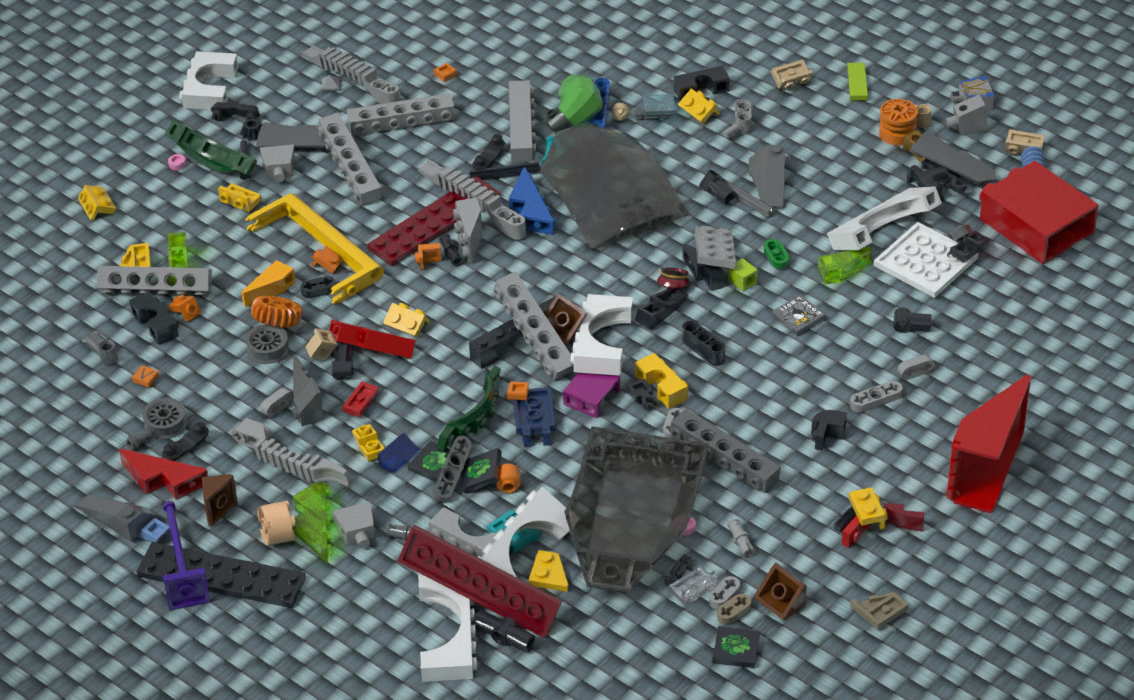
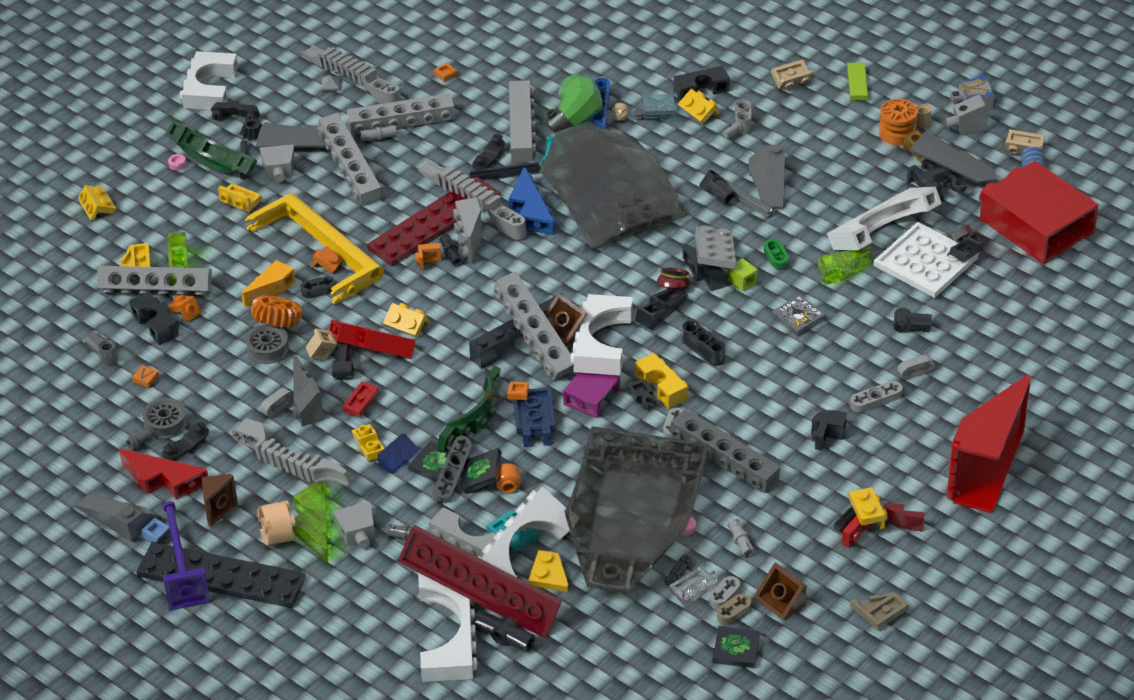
(378, 133): none -> light grey pin

